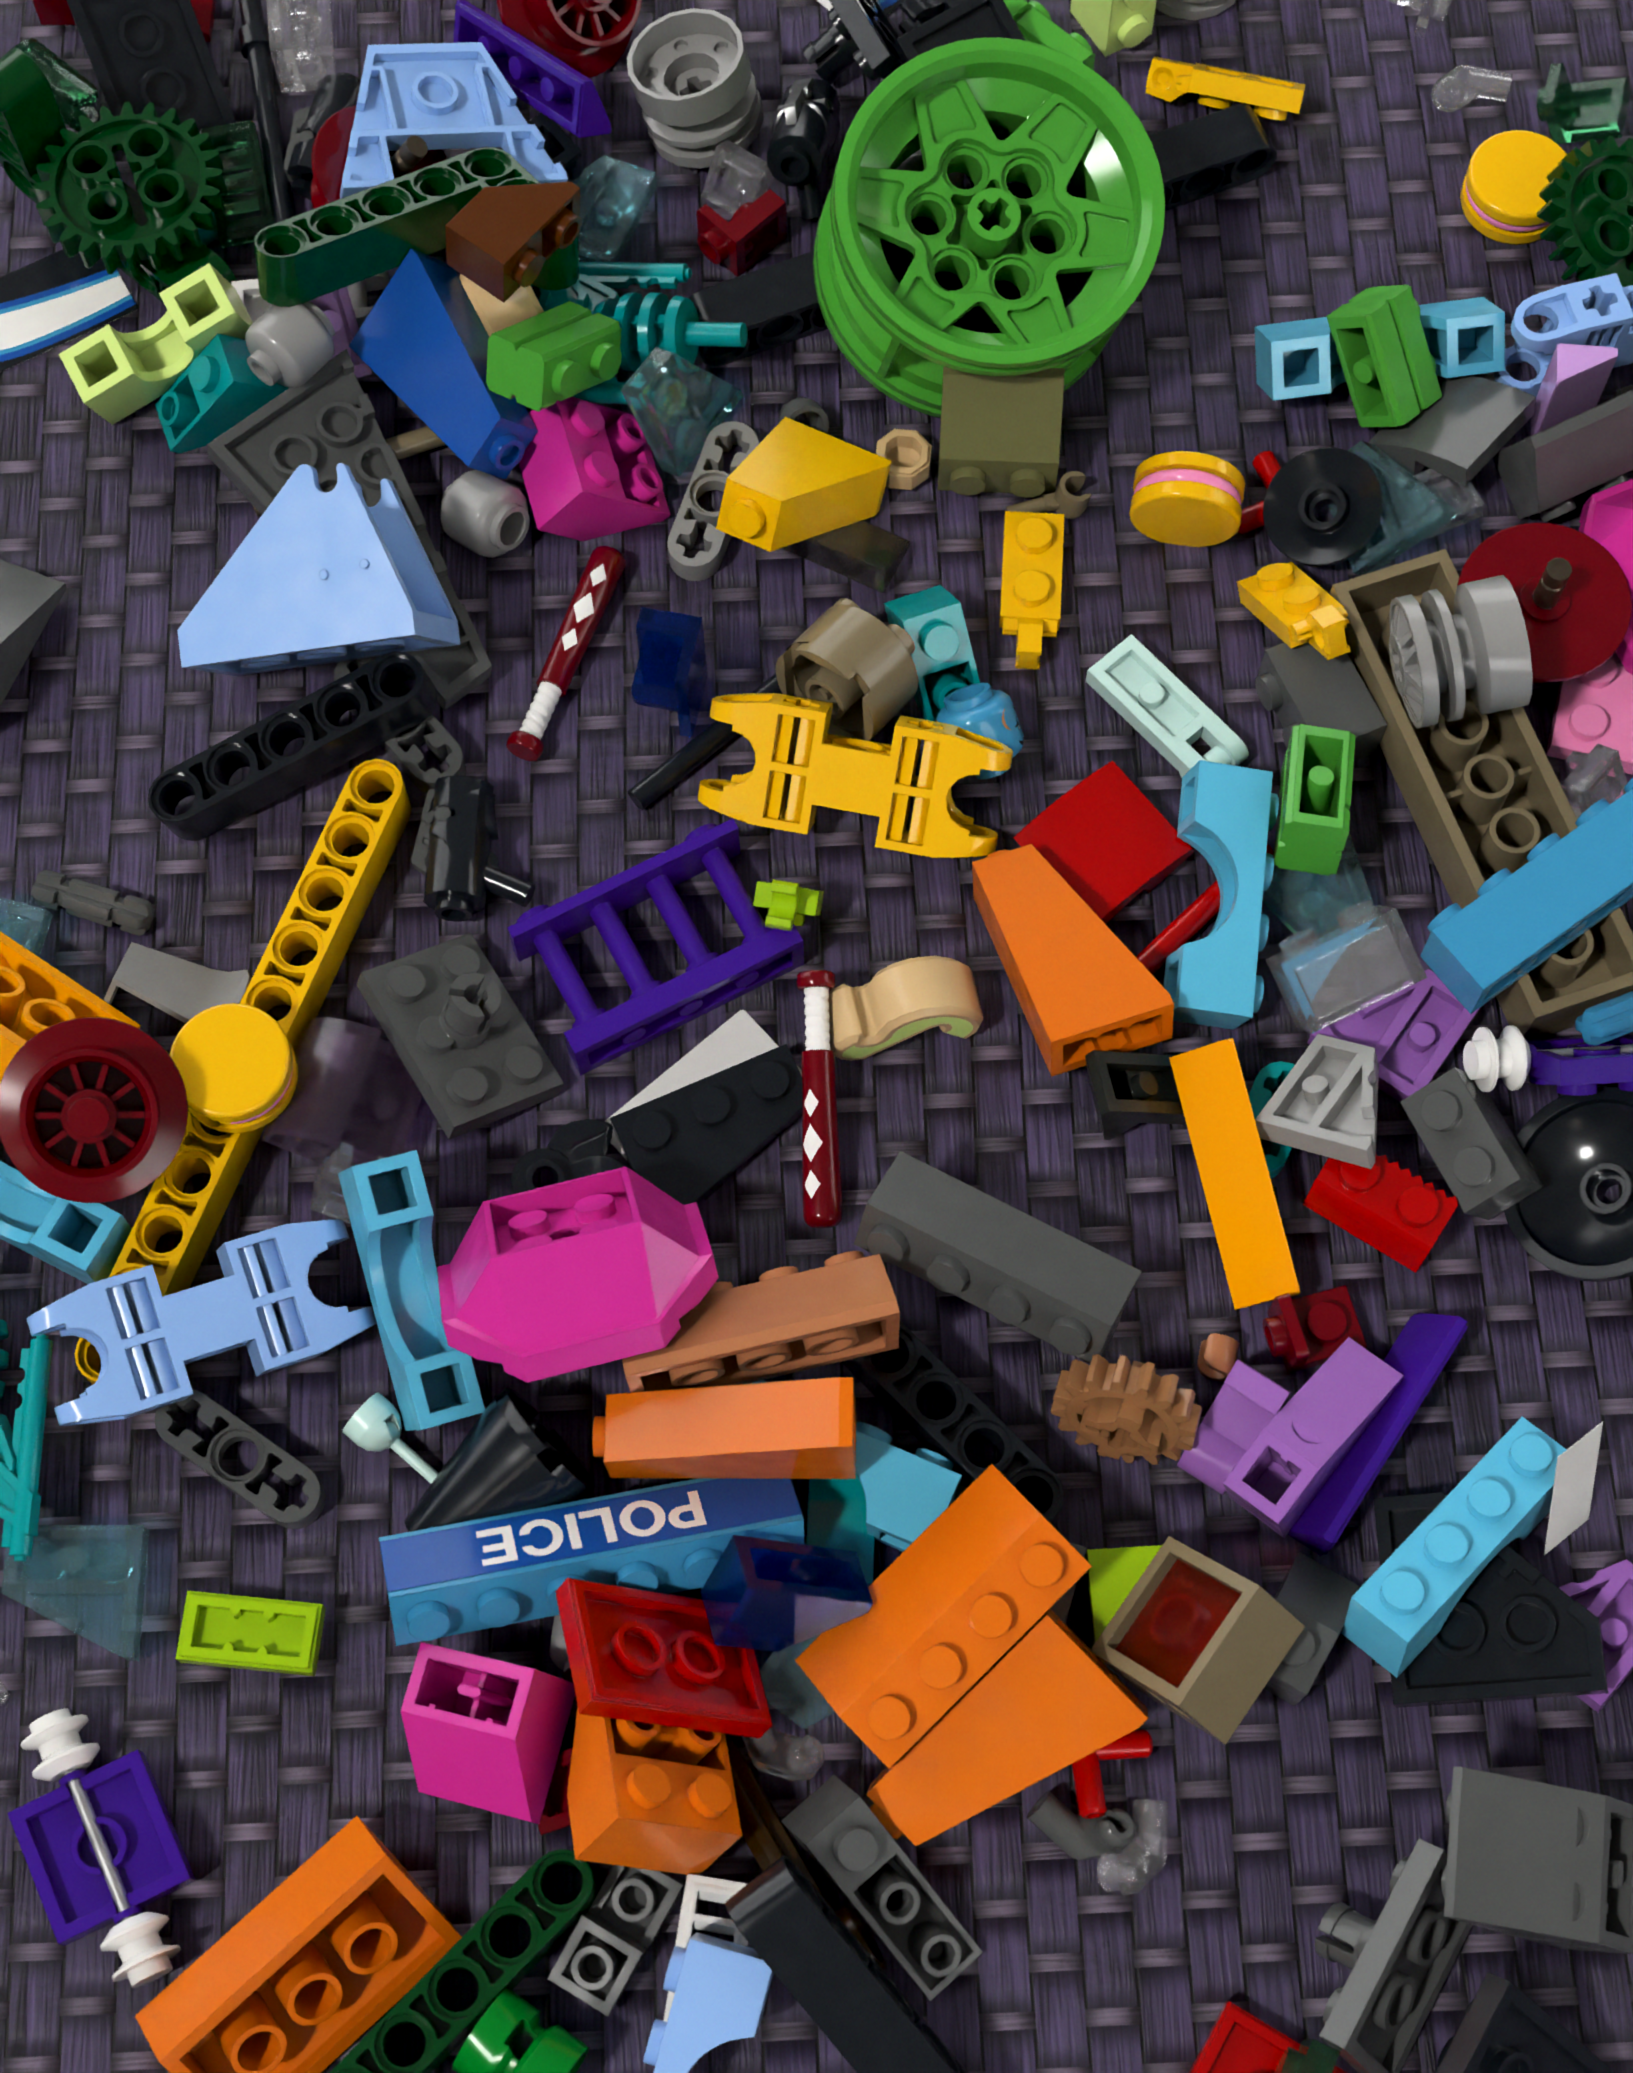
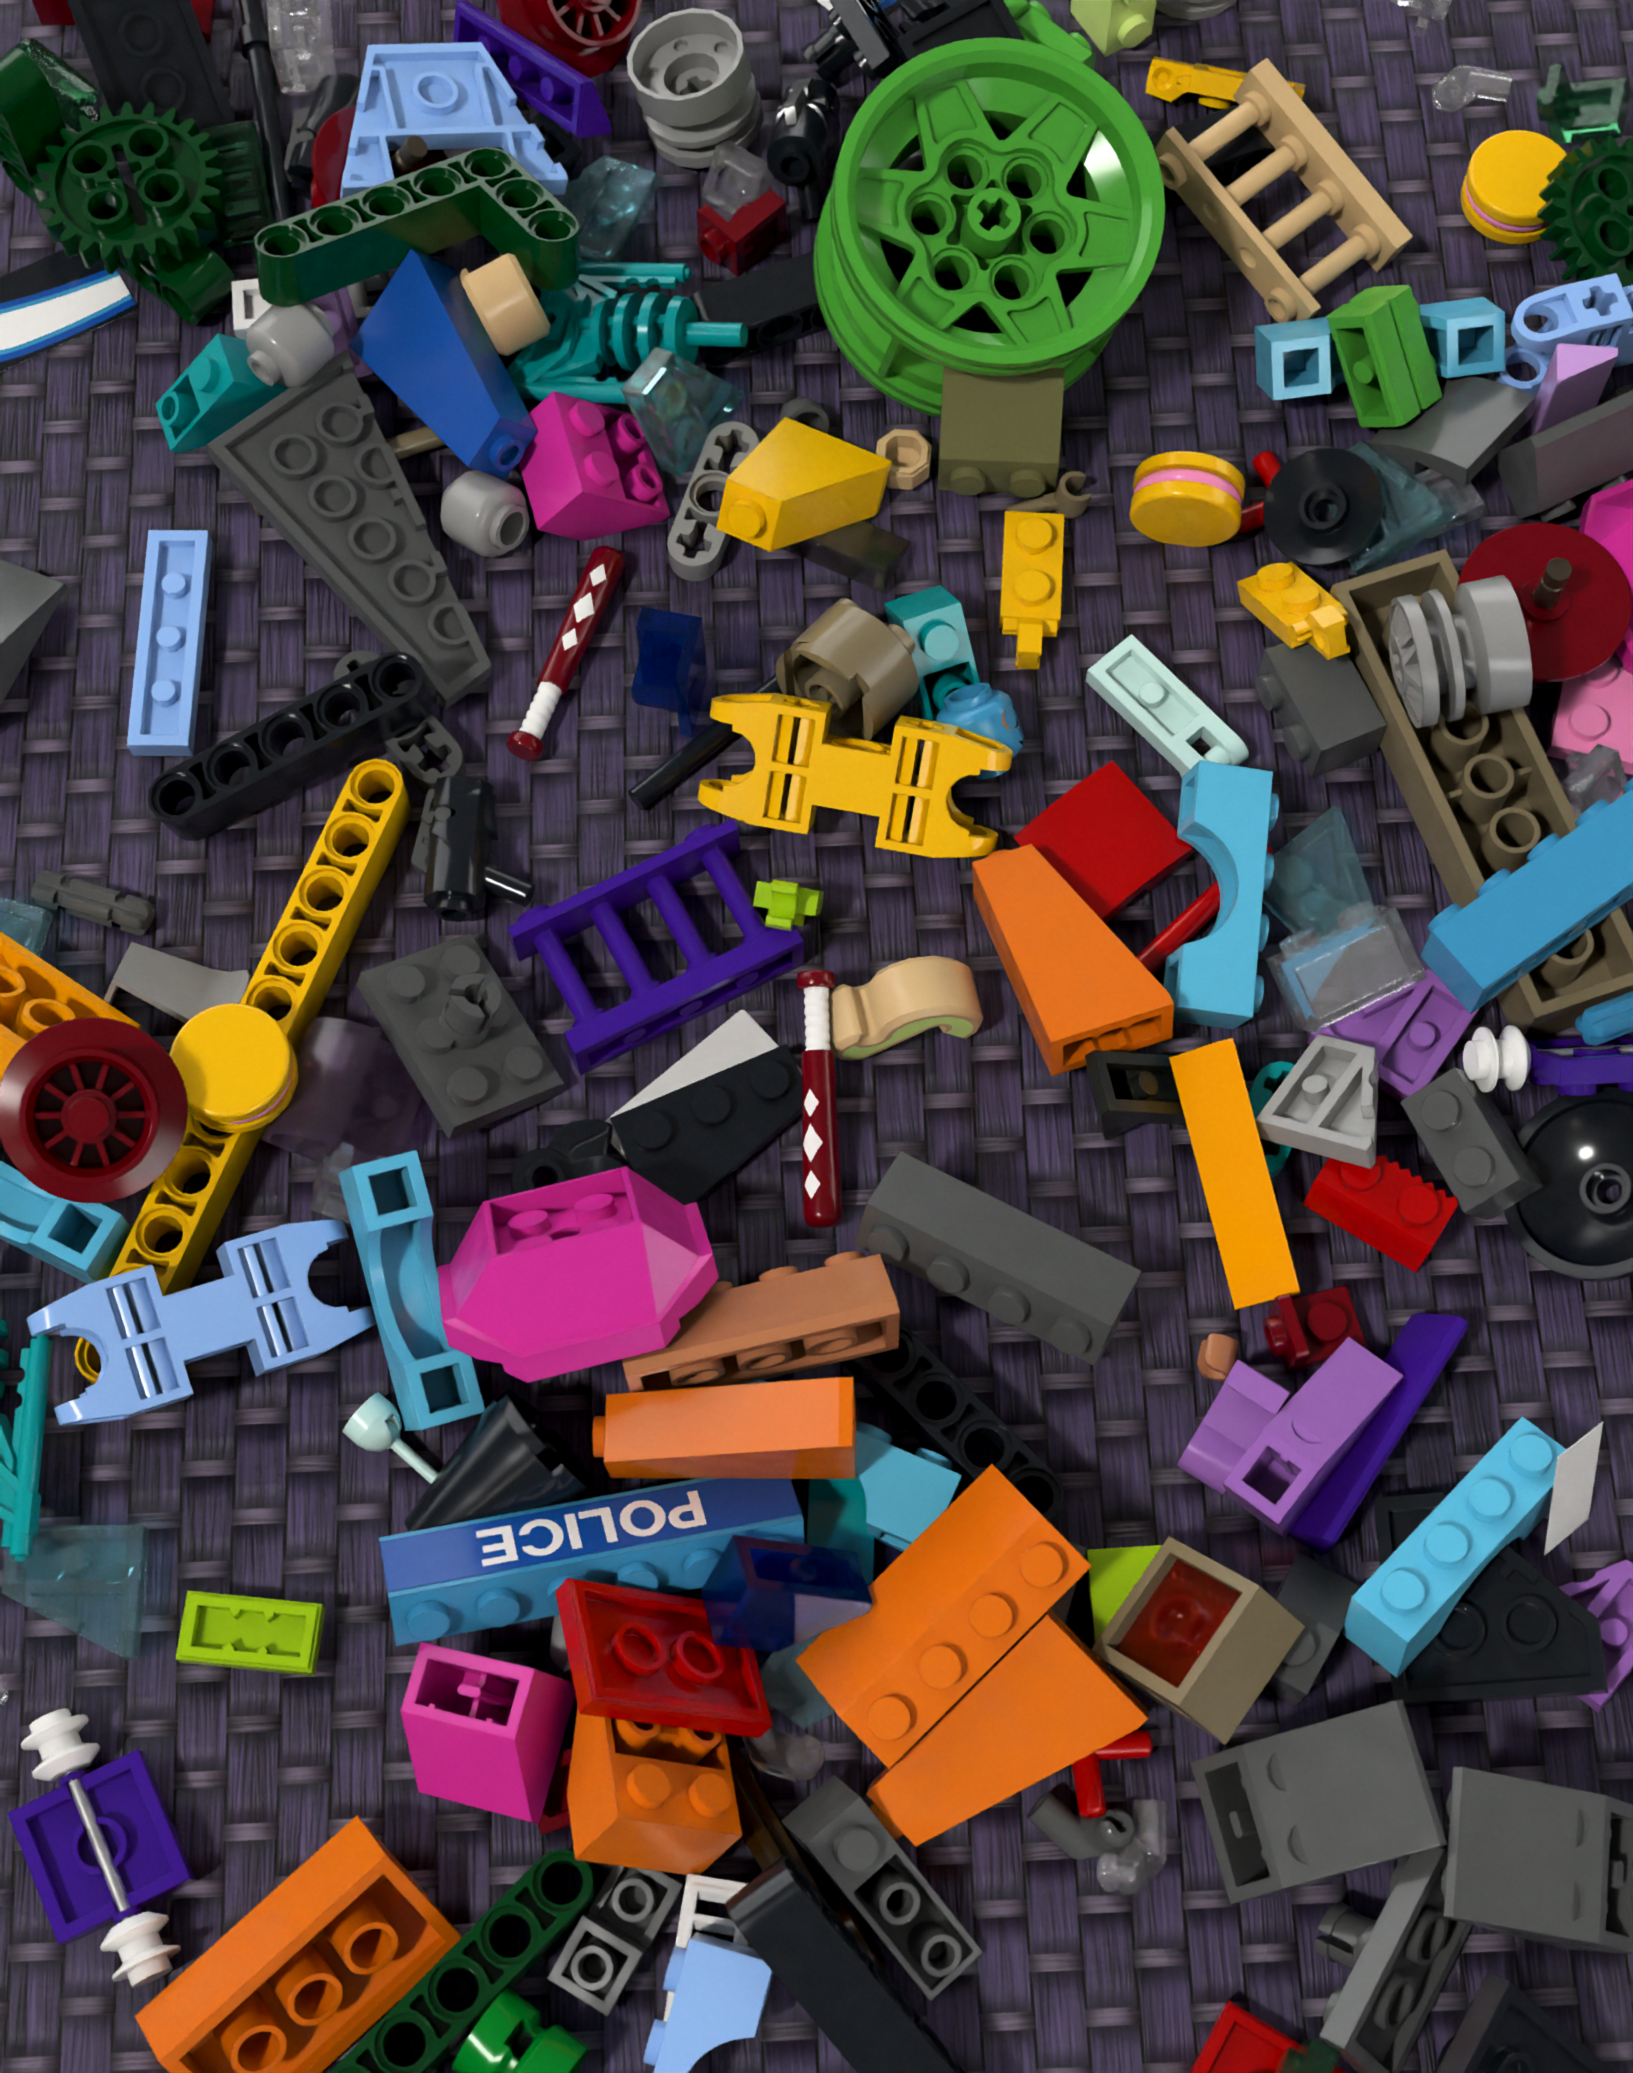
(129, 370): yellowish green arch -> none
(170, 643): none -> light blue plate
(267, 1500): dark grey beam -> none
(320, 585): light blue ladder -> none
(511, 232): reddish brown slope -> none
(553, 355): bright green brick -> none
(1126, 1409): medium nougat gear -> none
(1314, 799): bright green brick -> none
(1317, 1802): none -> dark grey slope
(1320, 164): none -> tan fence

